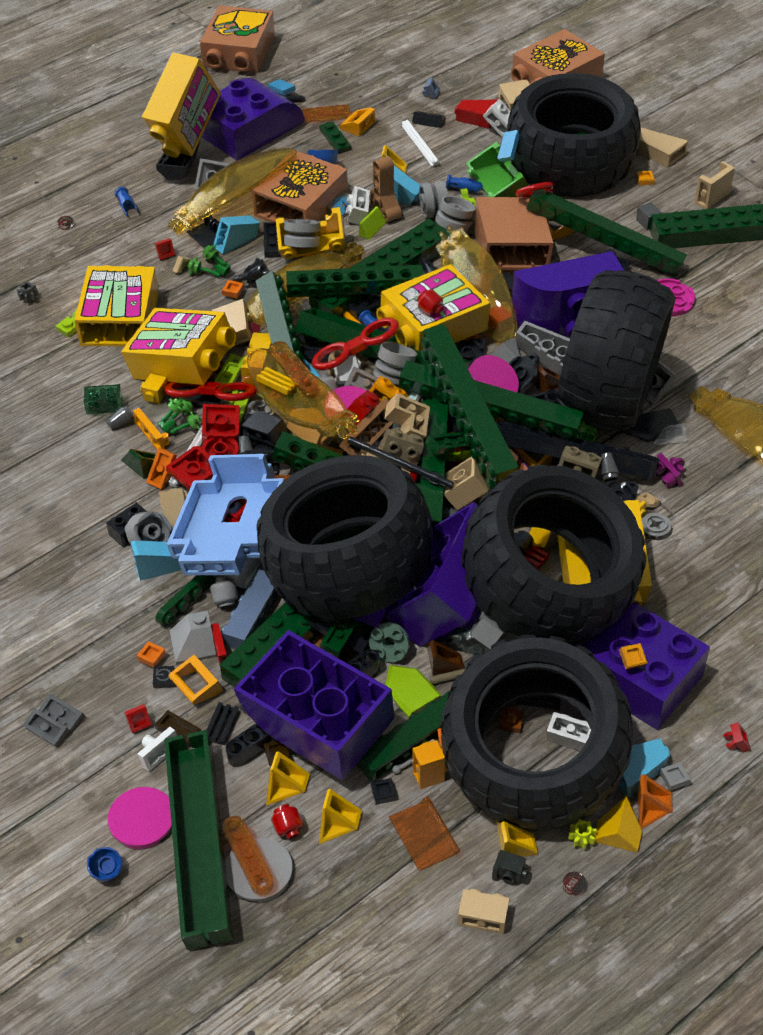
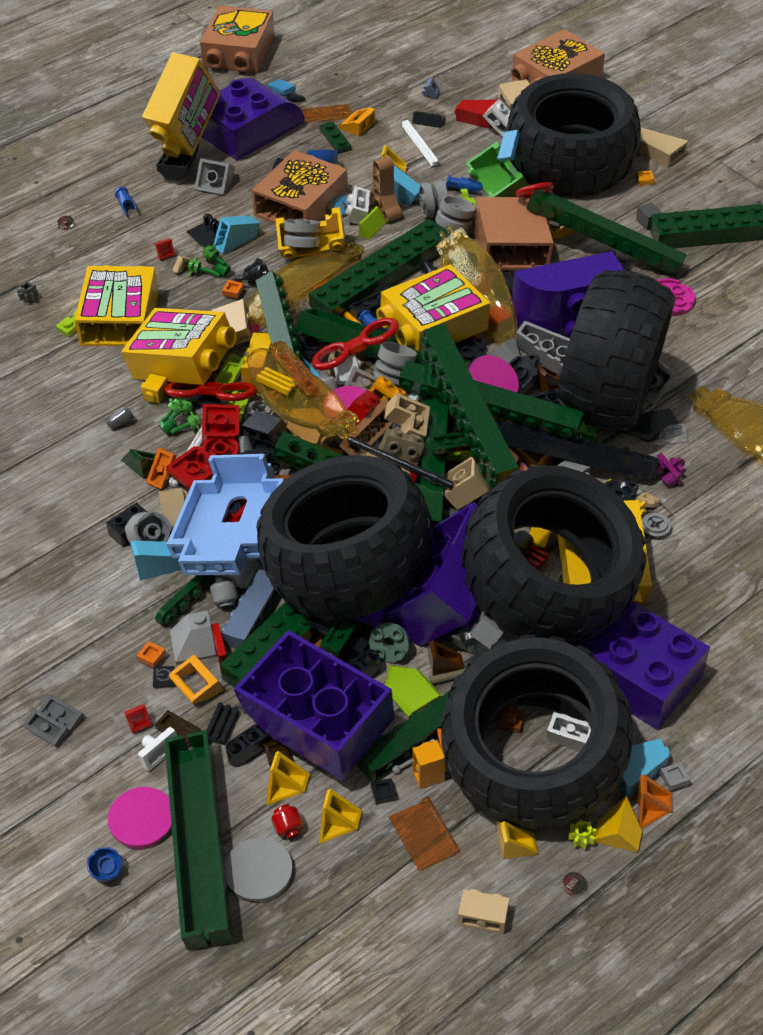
(102, 399): clear green brick -> none
(158, 440): light orange hinge -> none
(230, 185): clear yellow windscreen -> none
(248, 855): clear orange plate -> none
(270, 240): black tile -> none
(348, 280): dark green brick -> none
(430, 302): red head -> none
(510, 868): pearl dark grey brick -> none
(580, 461): dark tan brick -> none
(608, 467): dark grey cone -> none
(633, 656): light orange tile -> none
(714, 189): tan panel -> none
(739, 738): red tile -> none

